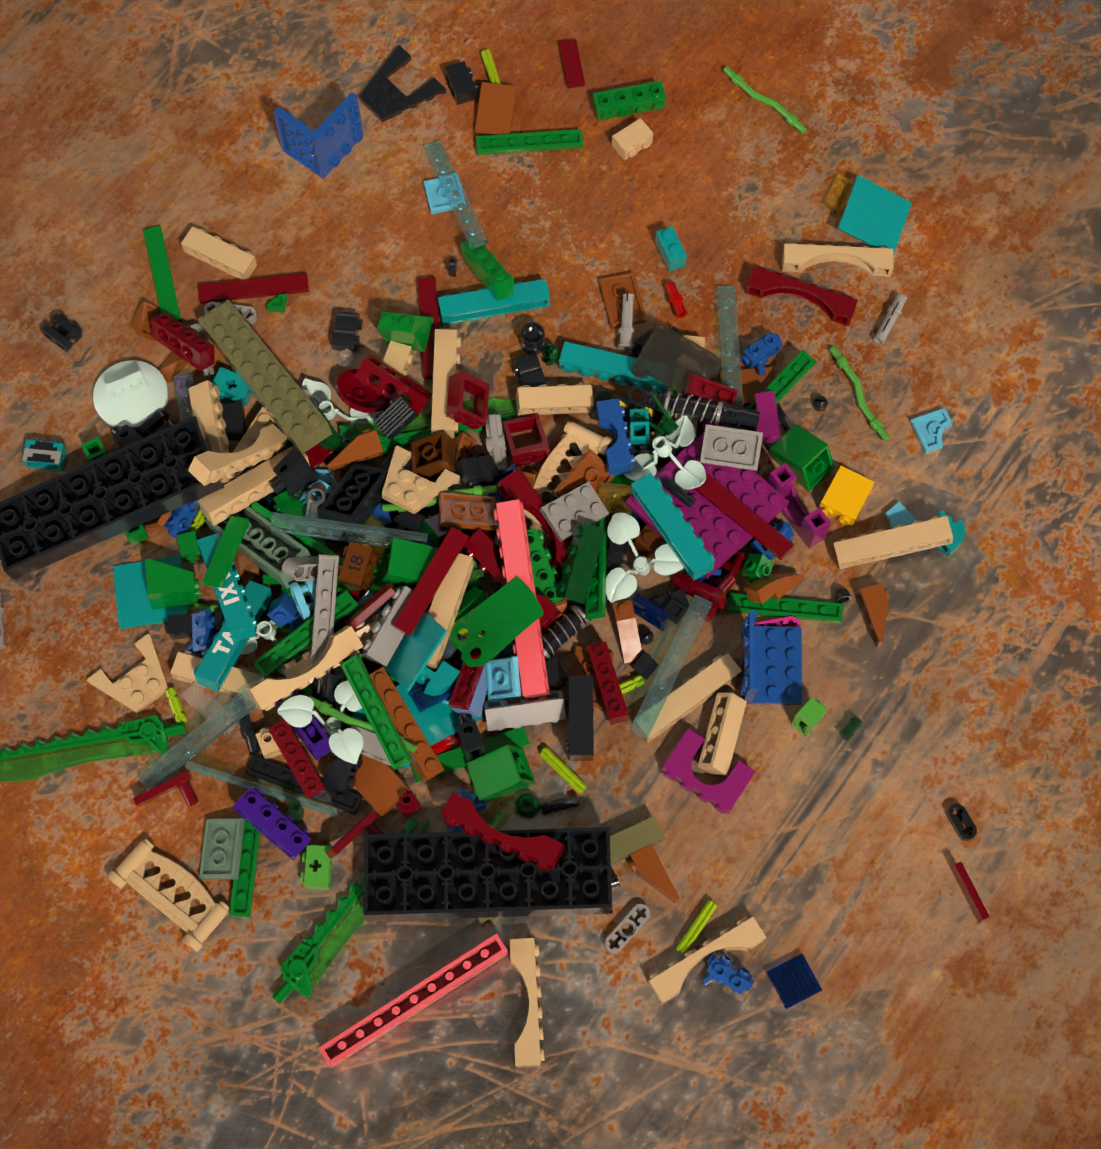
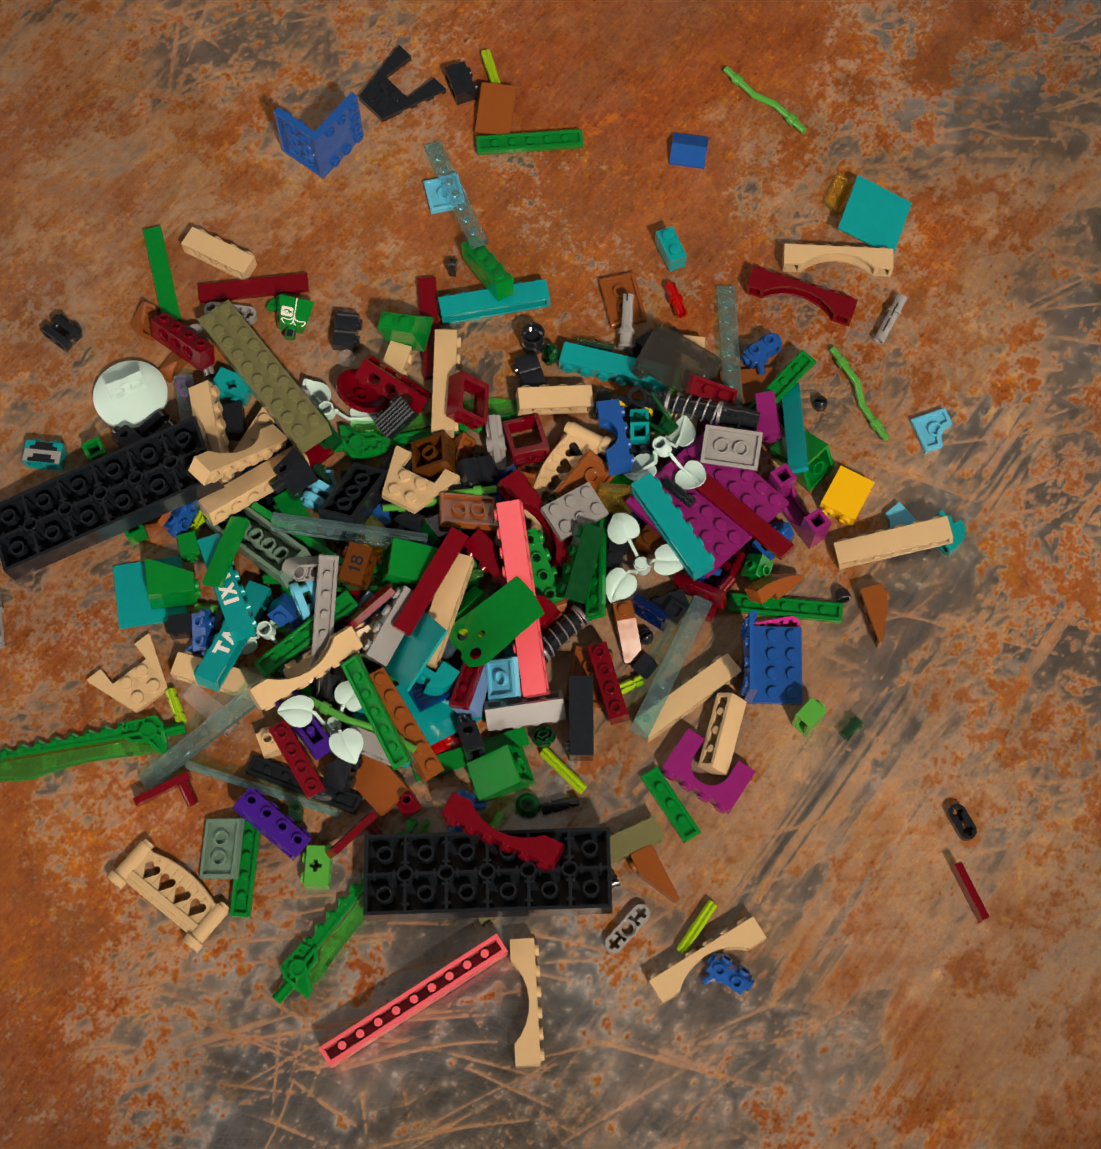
(249, 735): black pin -> none
(293, 315): none -> green torso
(314, 502): dark grey piece -> none
(321, 473): none -> clear green pin
(360, 449): dark orange slope -> none
(543, 737): none -> dark green plate
(556, 674): black brick -> none
(572, 63): dark red tile -> none
(595, 344): none -> clear green pin
(629, 100): green brick -> none
(632, 139): tan brick -> none
(670, 804): none -> green tile
(688, 150): none -> blue slope
(794, 981): clear blue tile -> none
(795, 431): none -> teal tile

